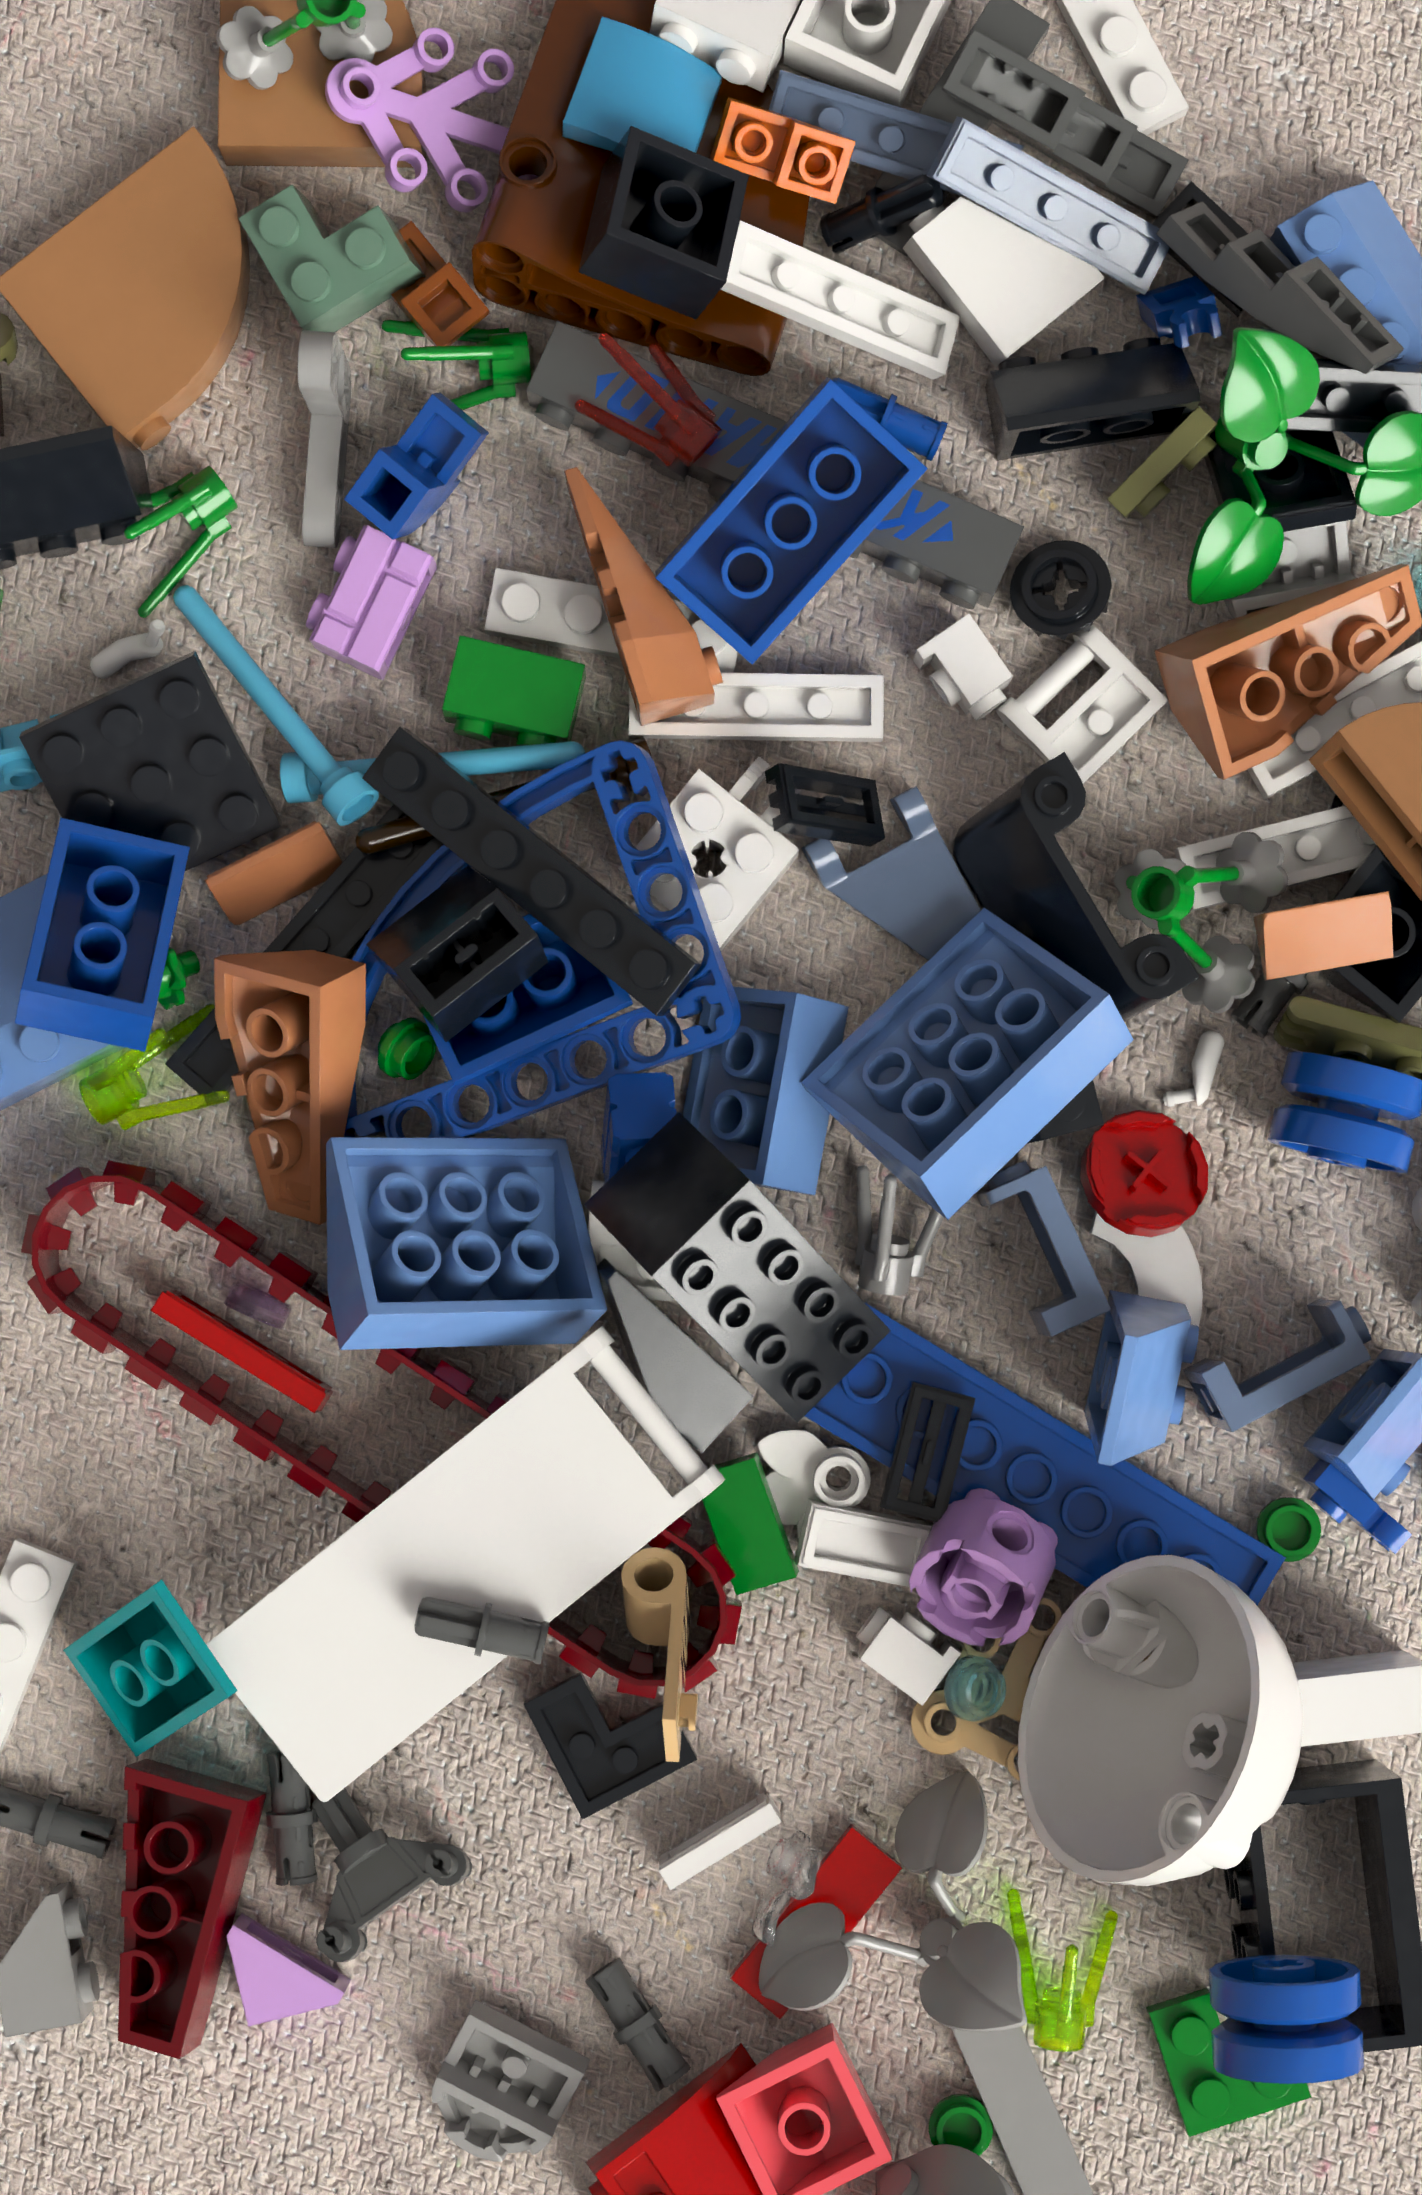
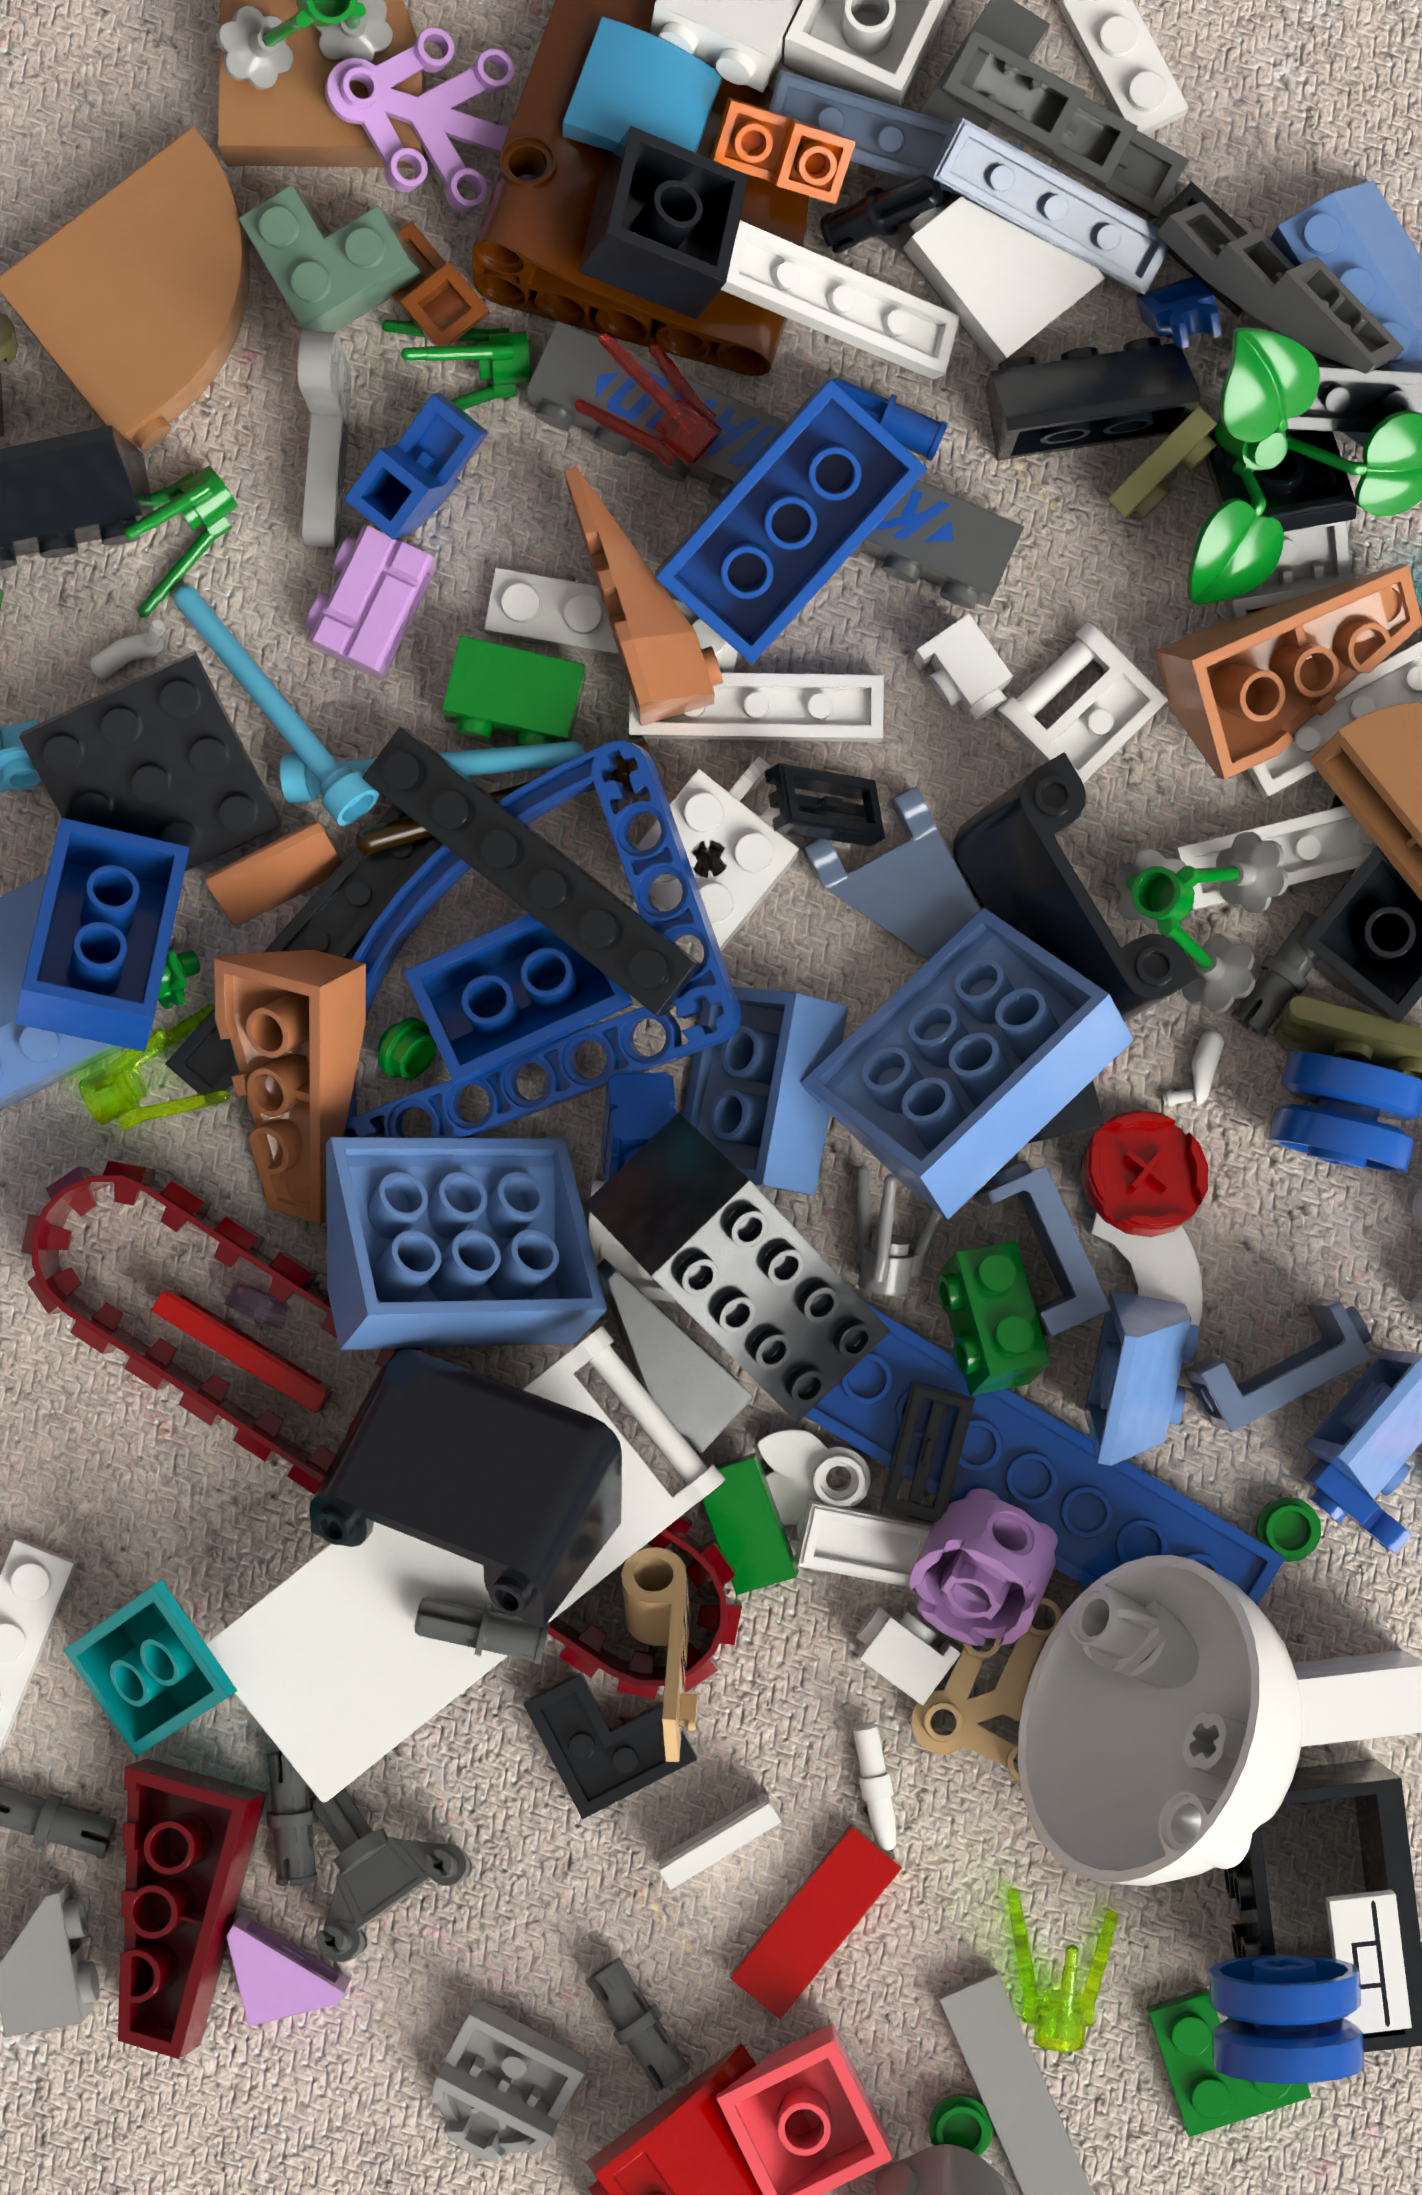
(459, 951): black slope -> none
(478, 1475): none -> black windscreen
(794, 1873): clear plate -> none
(876, 1785): none -> white piece
(972, 1967): light grey plant -> none
(974, 1688): clear light blue plate -> none
(992, 1318): none -> green brick
(1038, 575): black gear -> none
(1325, 935): slope -> none
(1367, 1934): none -> white tile

